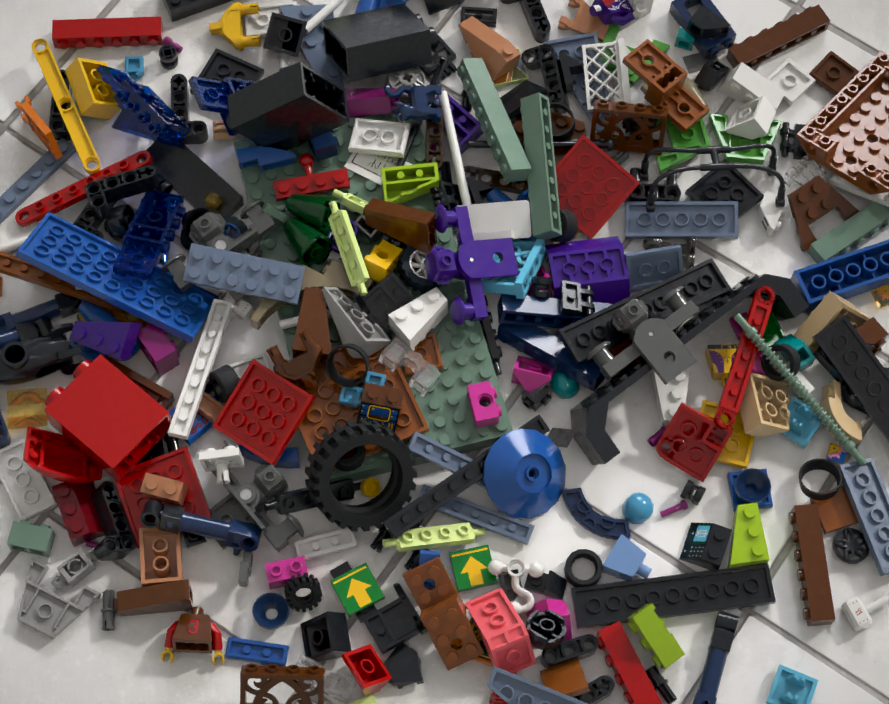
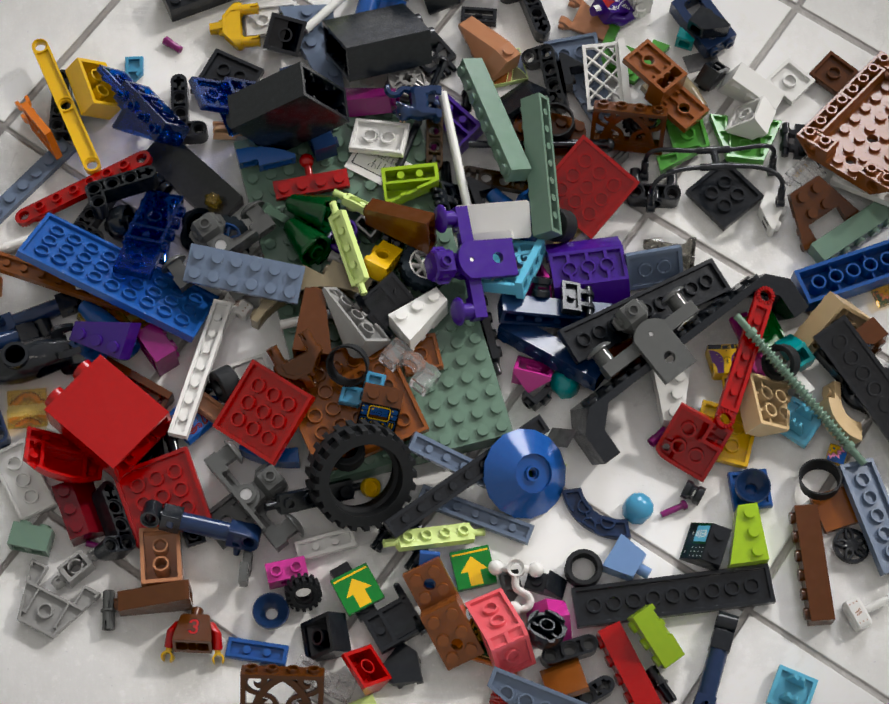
(107, 32): red brick -> none
(164, 489): nougat brick -> none
(168, 57): black wheel -> none
(222, 461): white plate -> none
(483, 393): dark pink brick -> none
(682, 220): sand blue plate -> none
(779, 37): reddish brown brick -> none

